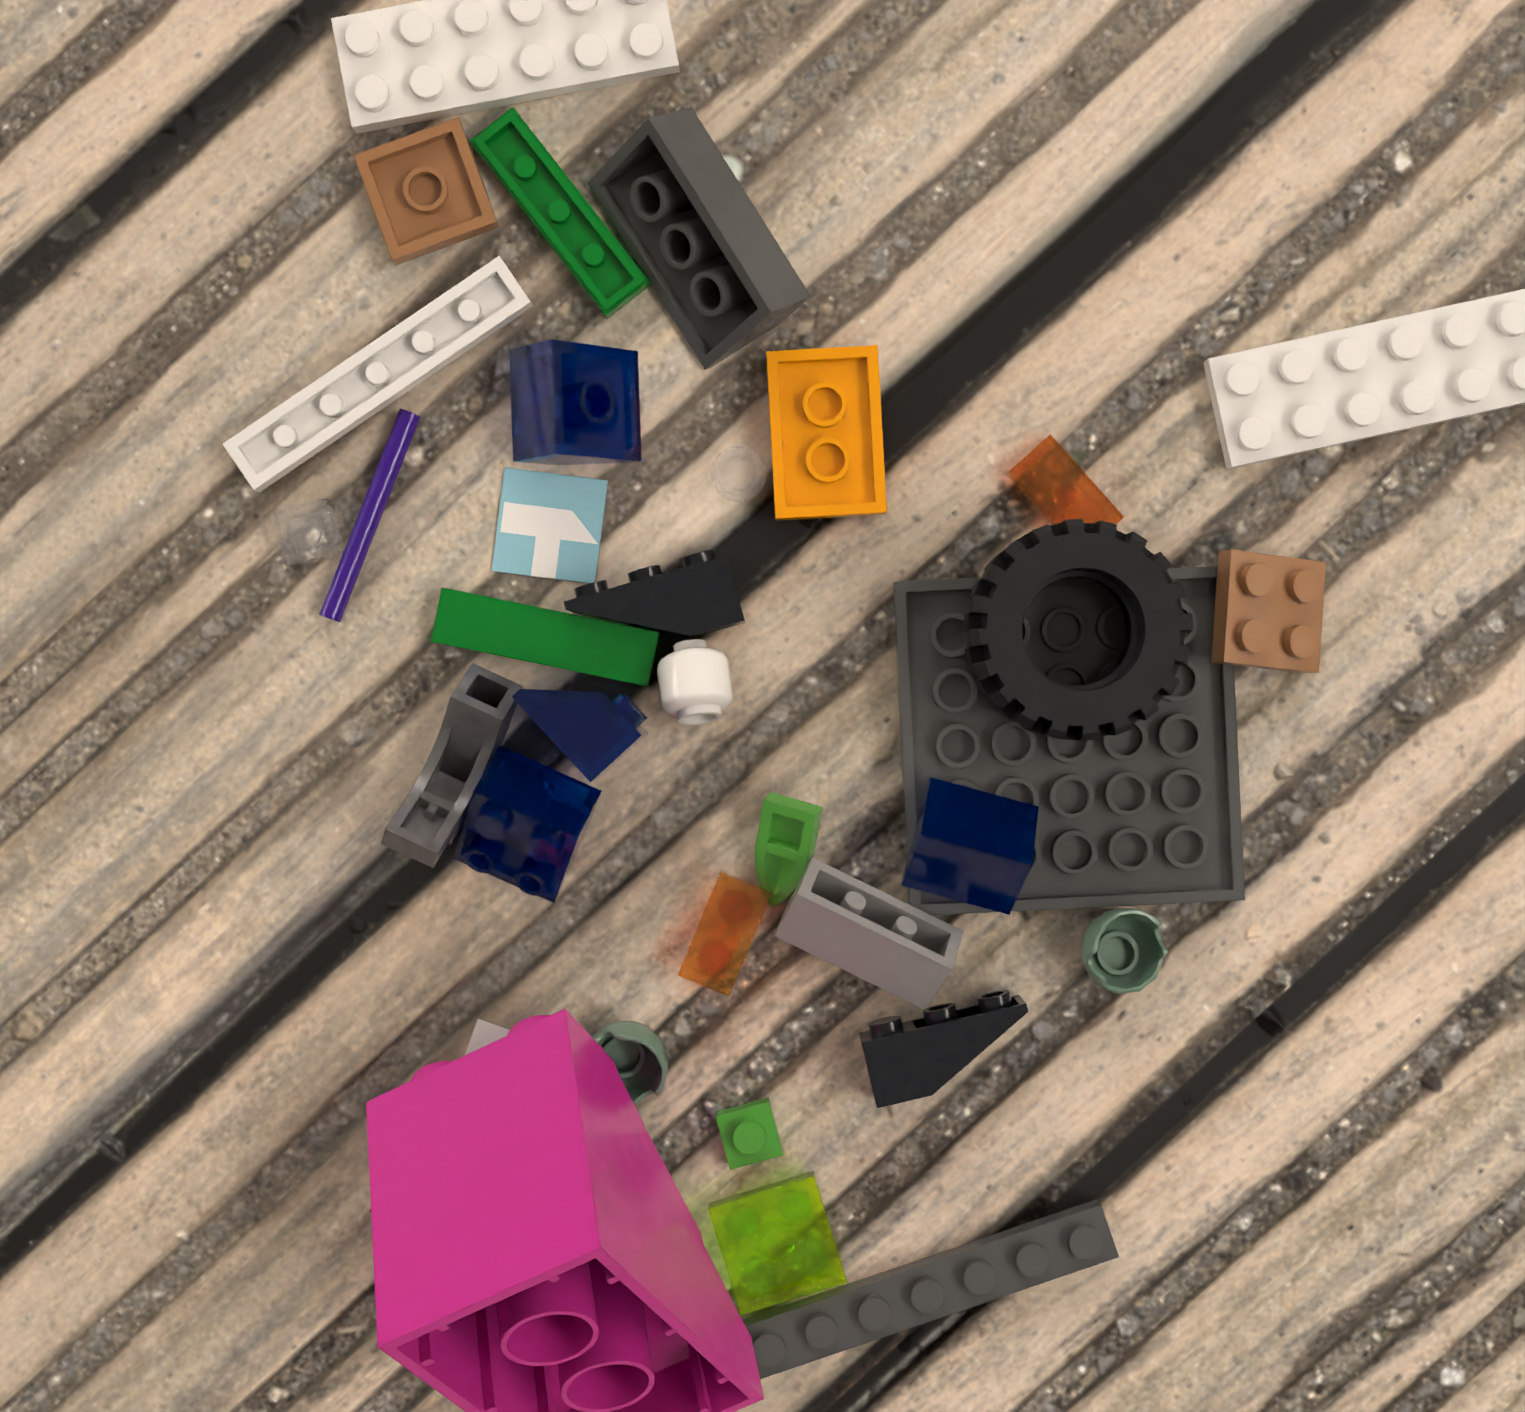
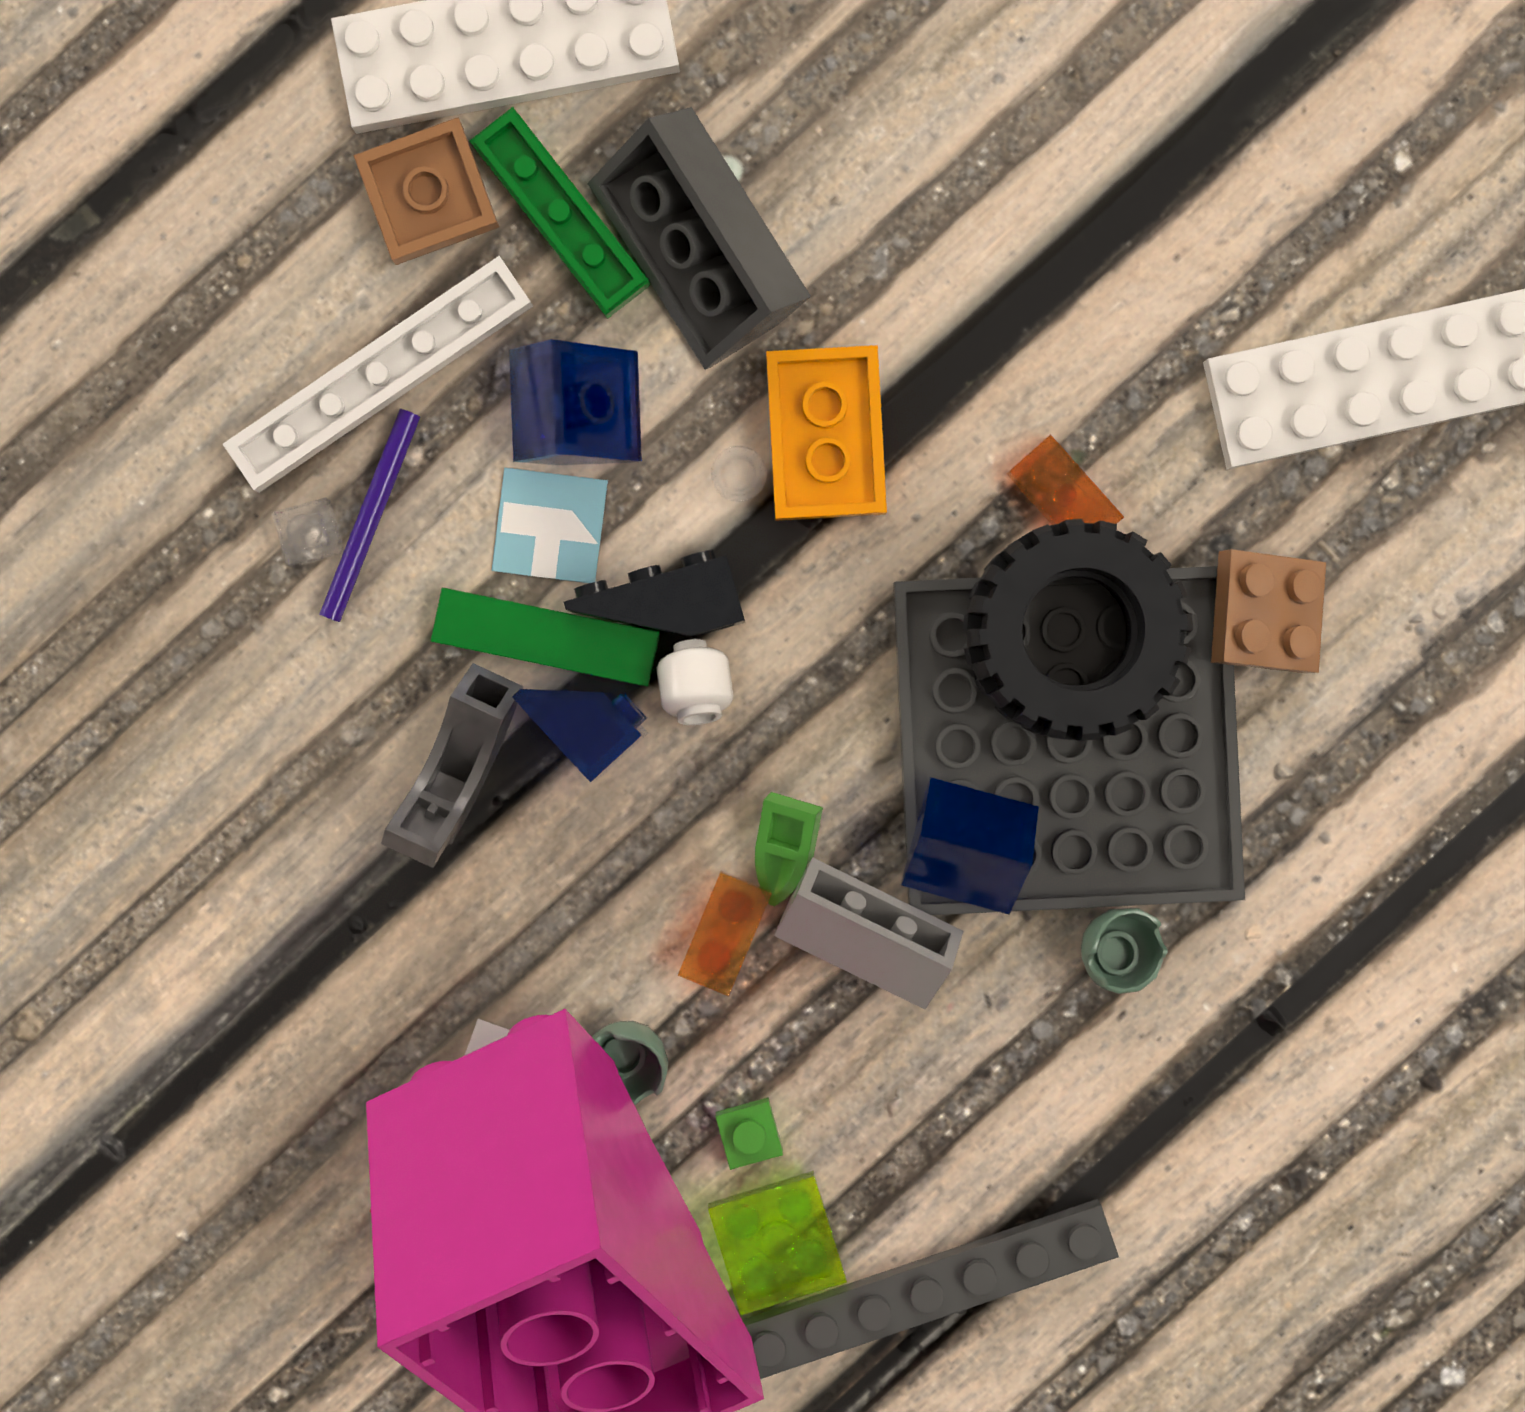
(526, 824): clear blue slope -> none
(925, 1053): black slope -> none

